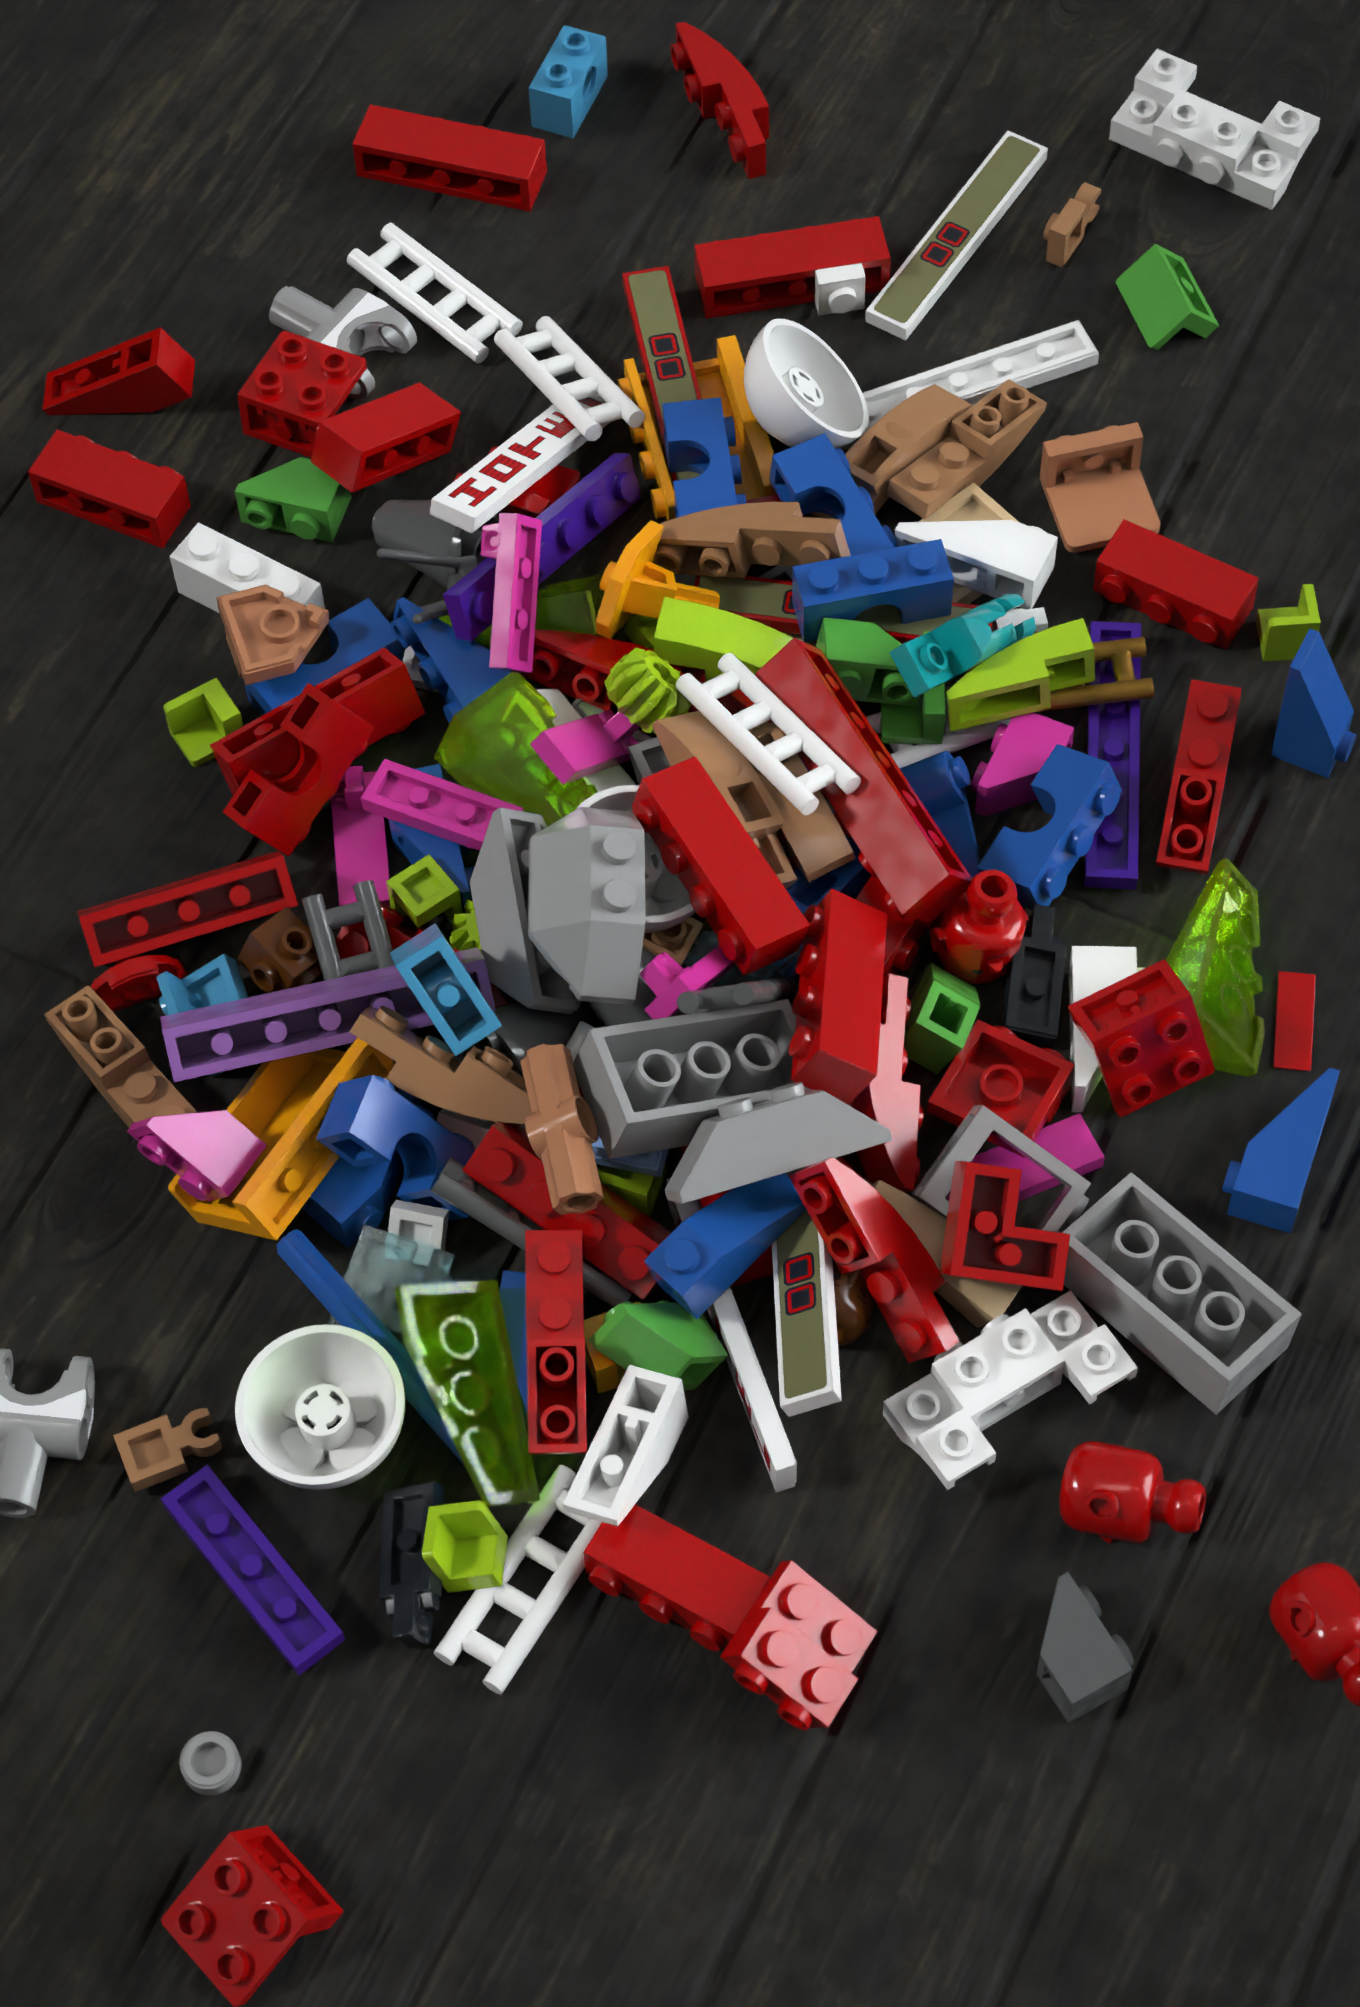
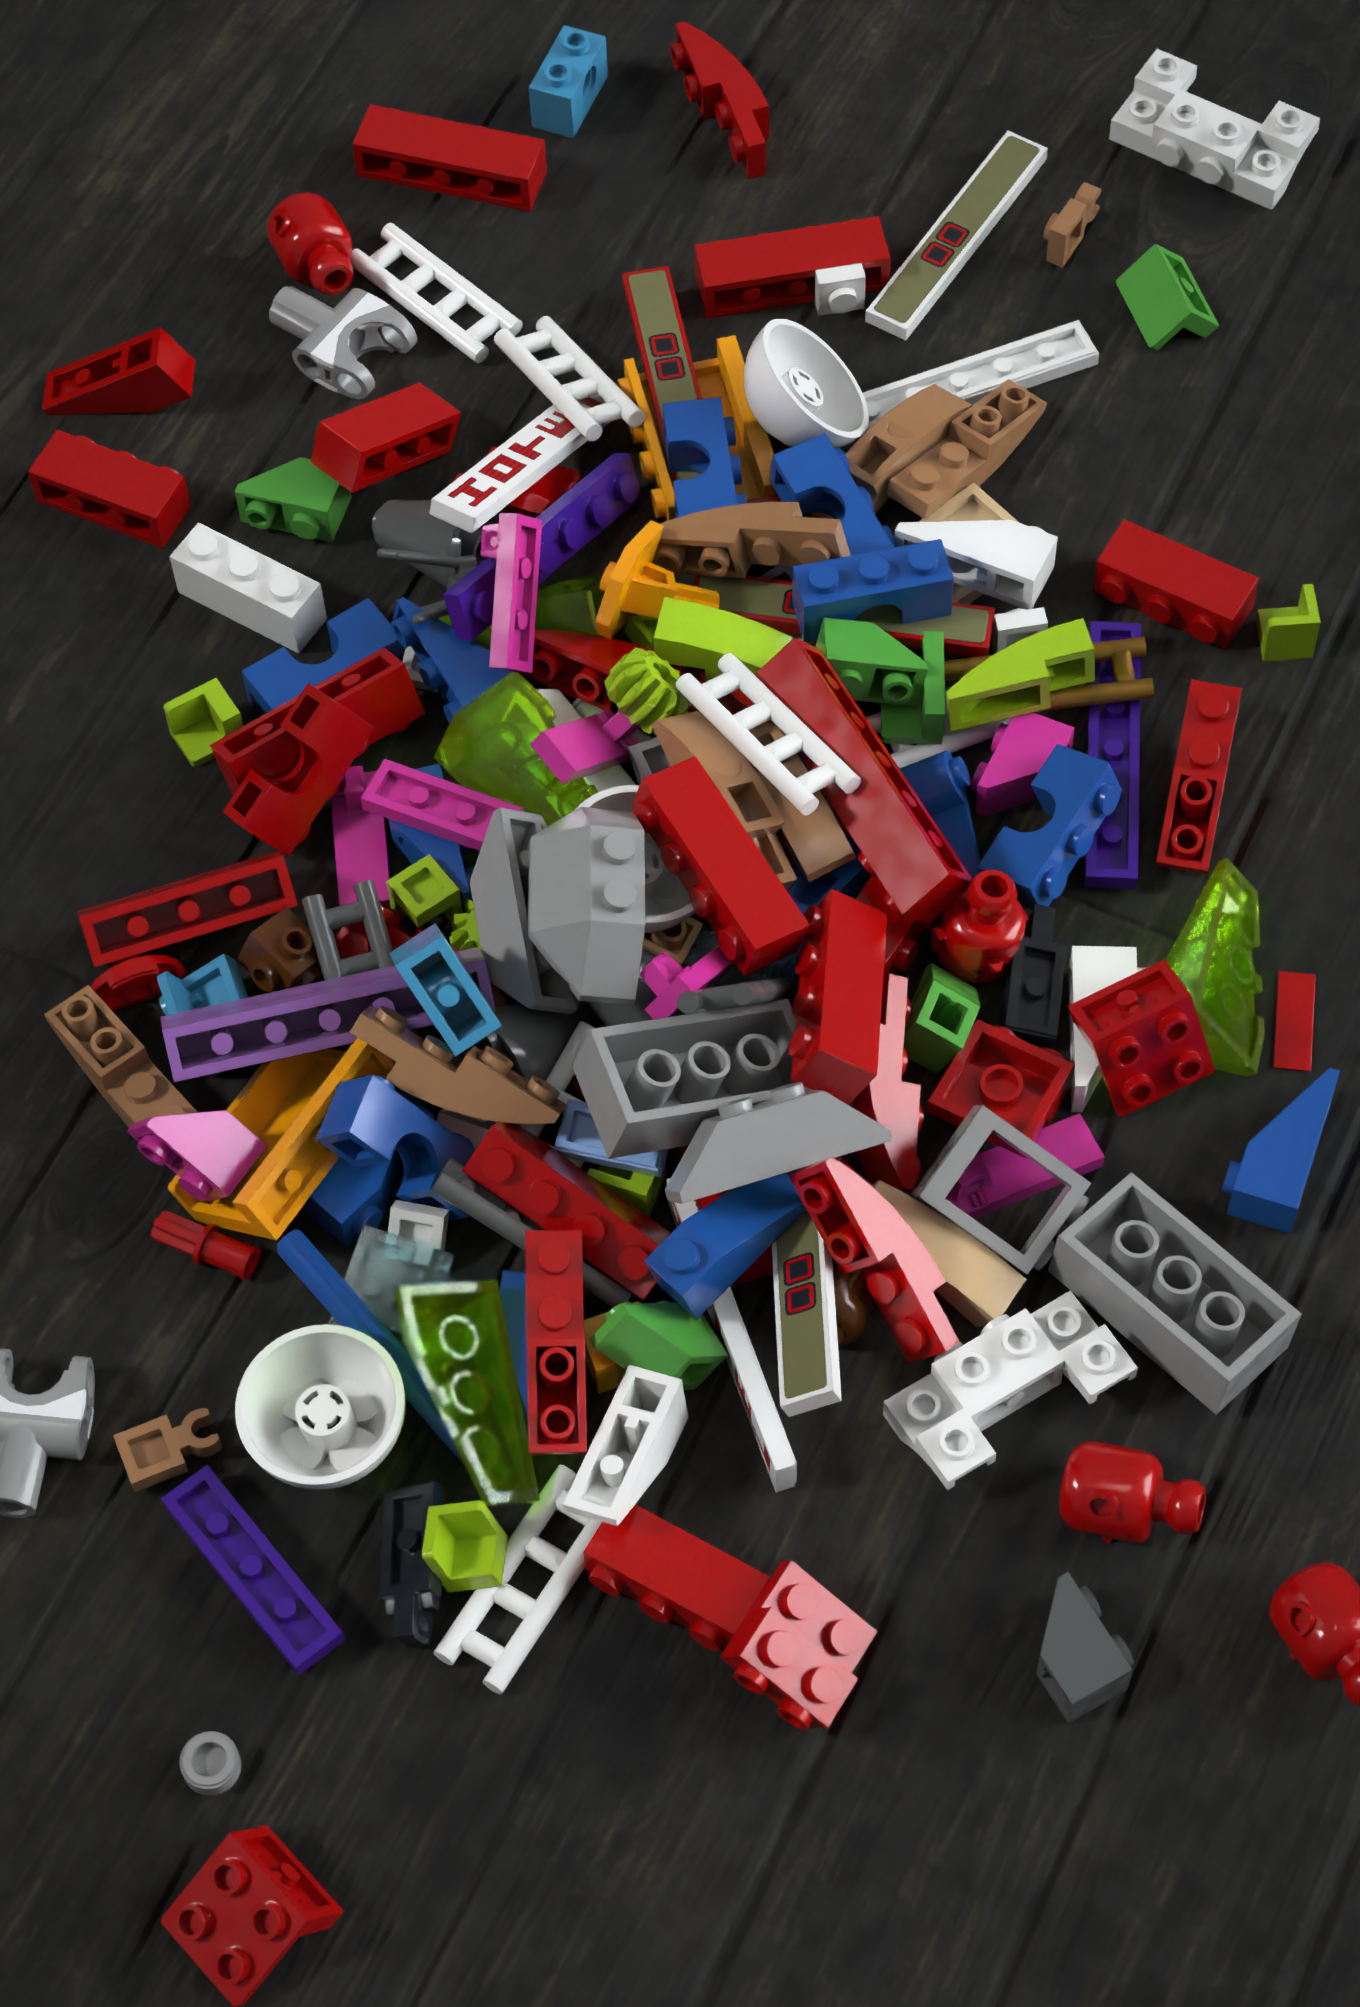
(205, 1244): none -> red axle
(269, 631): nougat plate -> none
(295, 390): red bracket -> none
(312, 242): none -> red piece
(561, 1129): nougat piece -> none
(959, 645): teal plate -> none
(982, 1233): red brick -> none
(1096, 484): nougat bracket -> none
(1314, 712): blue slope -> none

